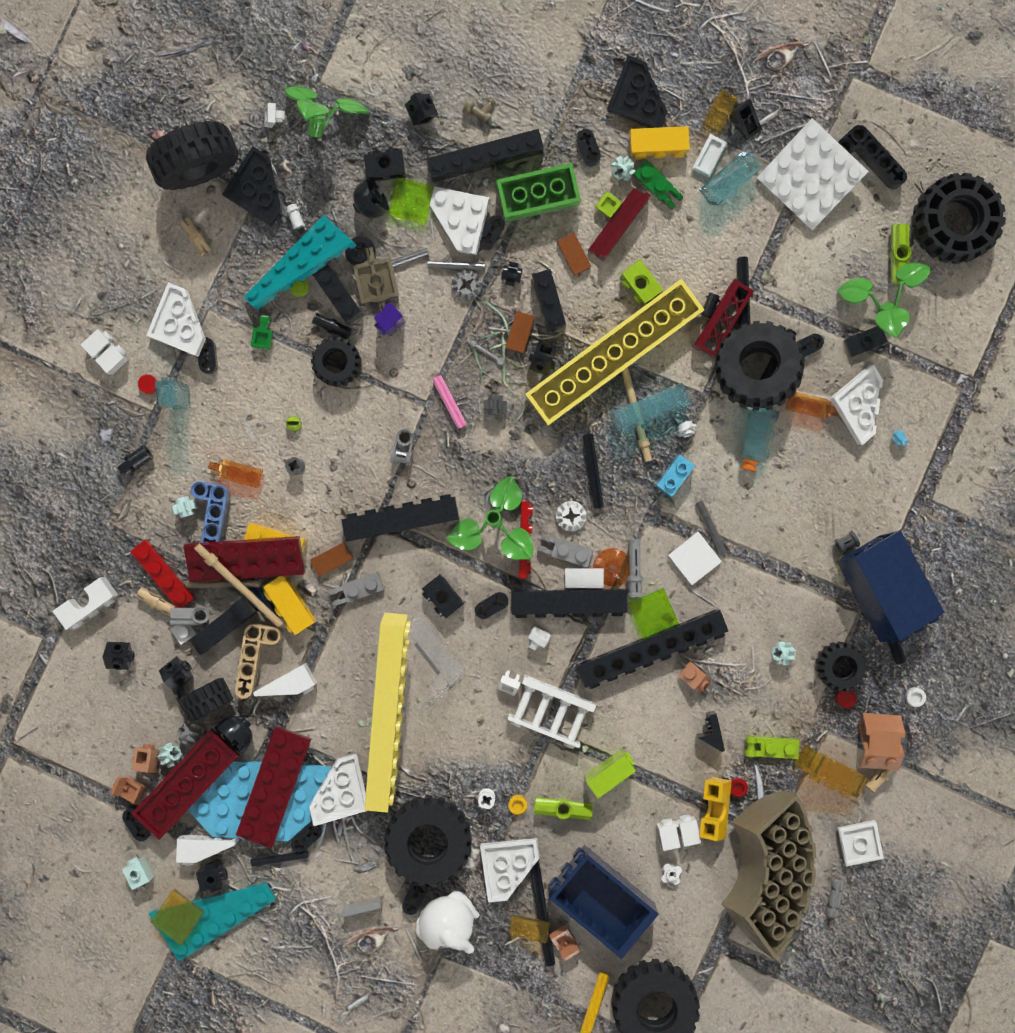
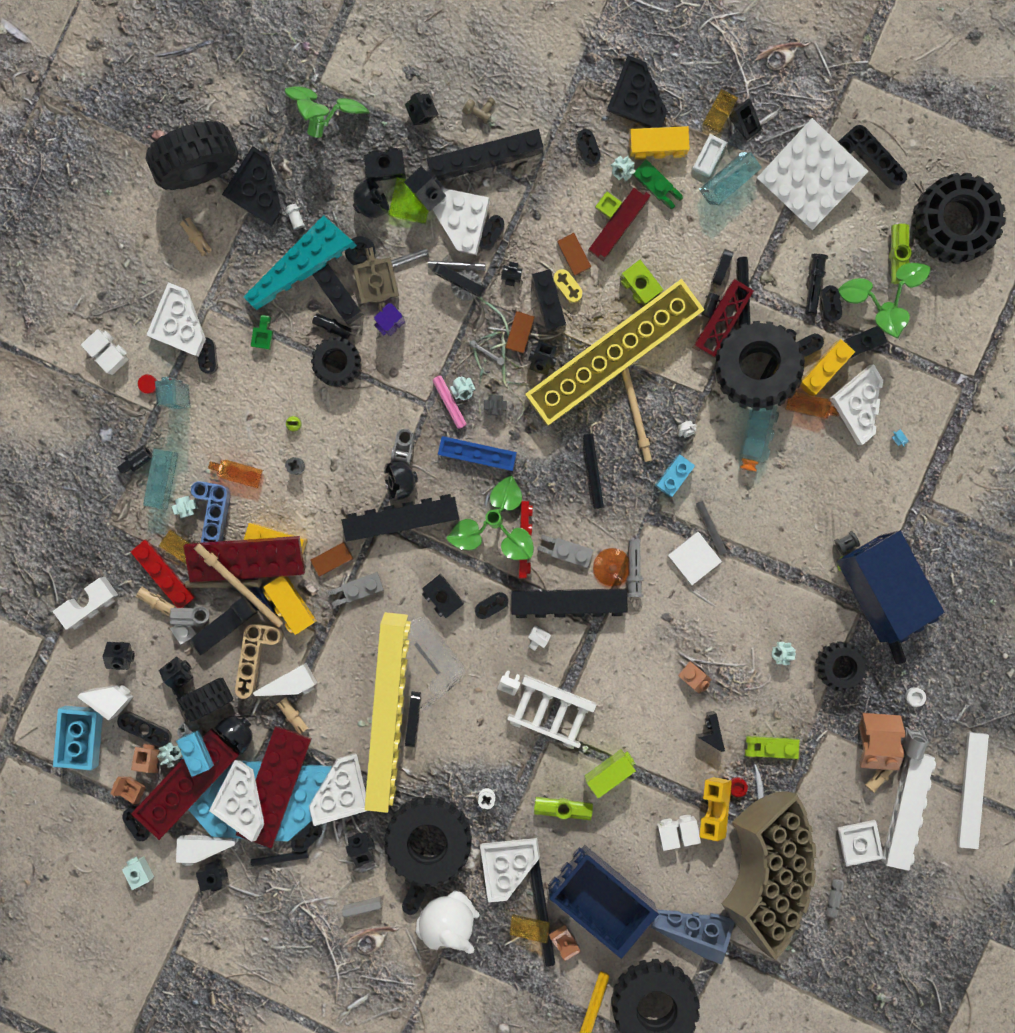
(77, 738): none -> medium azure brick
(107, 700): none -> white slope
(134, 718): none -> black beam
(160, 479): none -> clear light blue brick
(174, 545): none -> clear yellow tile
(177, 916): clear yellow tile -> none
(195, 753): none -> medium azure brick
(220, 915): teal wing -> none
(239, 802): none -> white plate
(272, 115): white tile -> none
(292, 715): none -> tan pin
(299, 288): lime plate -> none
(360, 848): none -> black brick
(400, 480): none -> black cylinder
(413, 717): none -> black beam
(426, 188): none -> black brick
(458, 280): none -> black beam
(462, 388): none -> light aqua gear
(477, 453): none -> blue plate
(517, 804): yellow tile -> none
(538, 192): bright green brick -> none
(571, 283): none -> light yellow beam
(576, 508): white gear -> none
(584, 577): white tile -> none
(650, 408): clear light blue brick -> none
(653, 612): clear neon green tile -> none
(676, 870): white plate -> none
(699, 933): none -> sand blue wedge
(713, 618): black brick -> none
(722, 267): none -> black beam
(817, 273): none -> black pin
(826, 367): none -> yellow brick
(831, 772): clear yellow wedge -> none
(835, 302): none -> black beam
(845, 699): red tile -> none
(908, 811): none -> white brick
(914, 743): none -> light grey piece
(972, 790): none -> white tile

